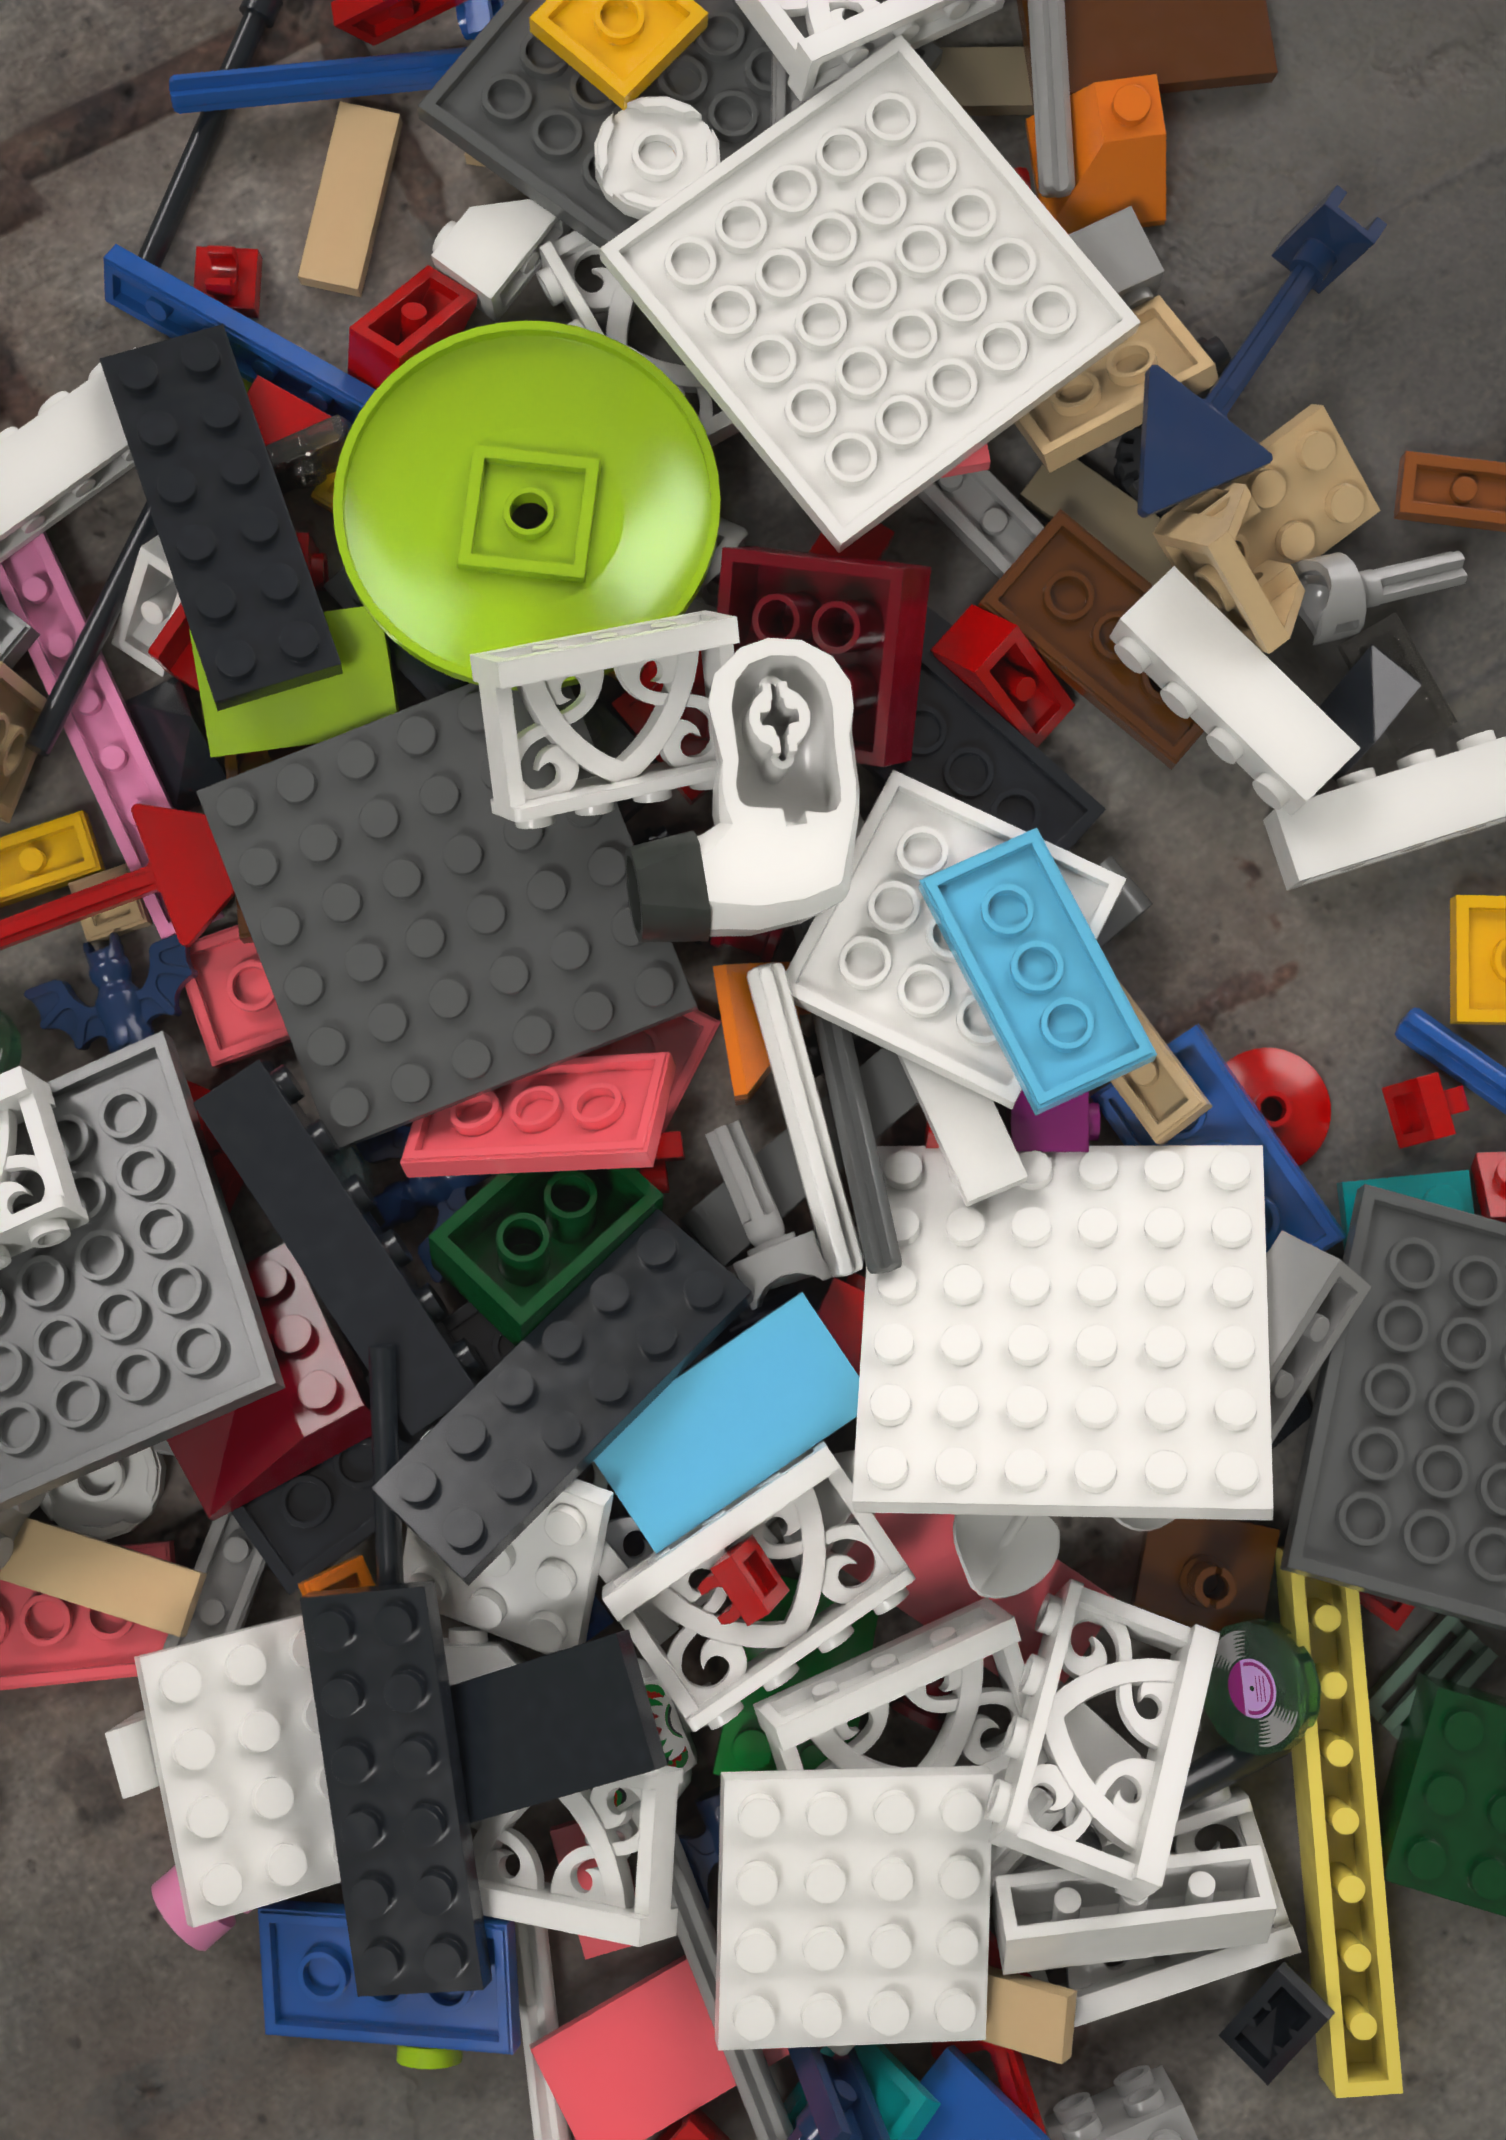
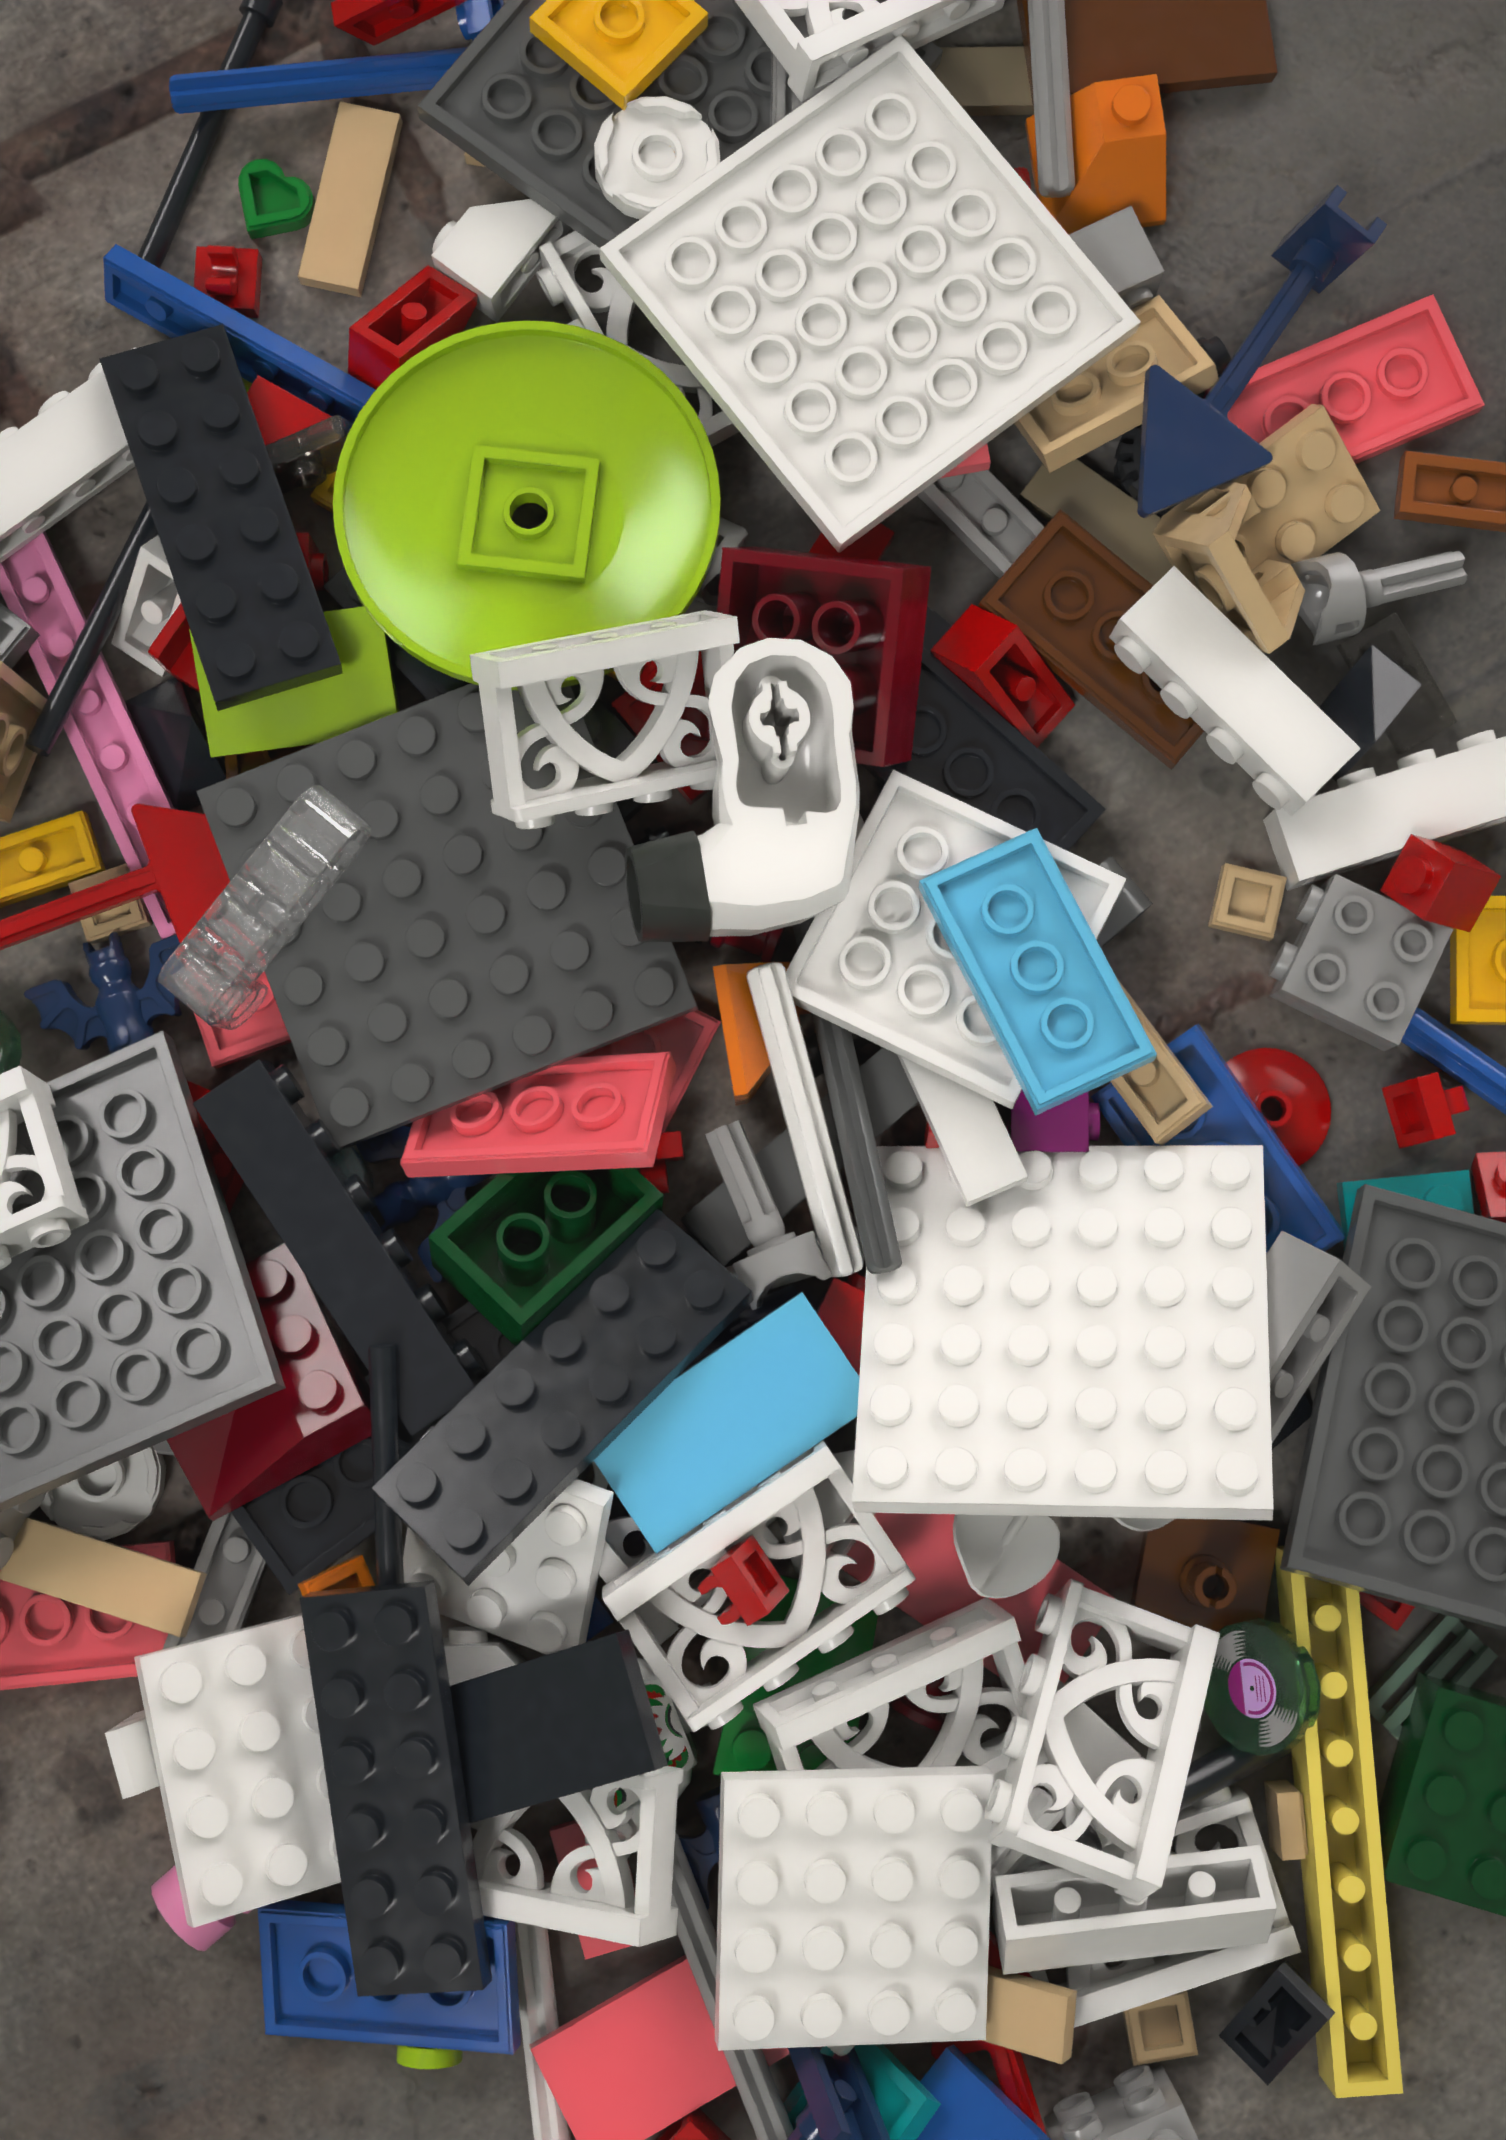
(262, 908): none -> clear beam
(272, 201): none -> green tile
(1160, 2030): none -> tan tile
(1247, 902): none -> tan tile
(1285, 1820): none -> tan tile
(1358, 962): none -> light grey brick
(1375, 380): none -> coral tile
(1440, 883): none -> red brick

